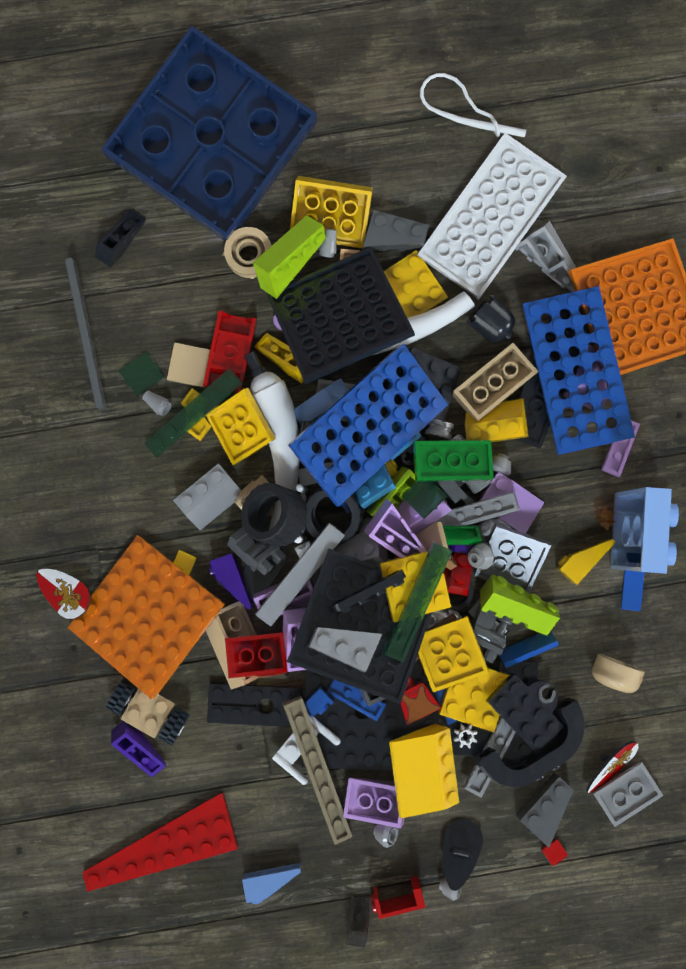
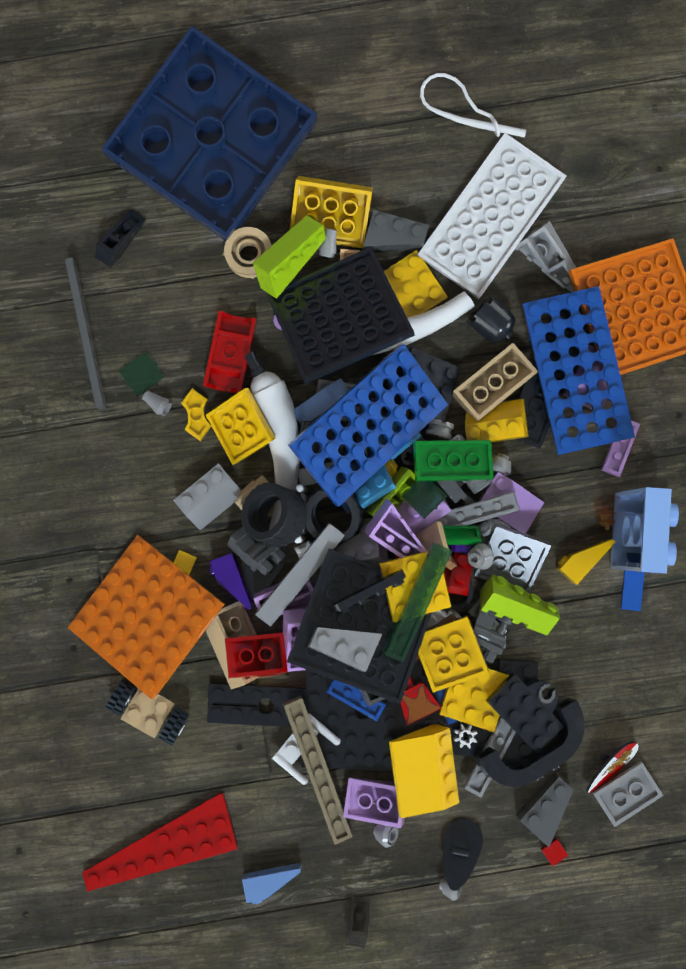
(64, 593): shield -> none
(136, 748): dark purple slope -> none
(188, 365): tan tile -> none
(193, 413): clear green plate -> none
(280, 355): yellow slope -> none
(317, 702): blue brick -> none
(399, 904): red panel -> none
(527, 648): blue tile -> none
(617, 674): tan piece -> none

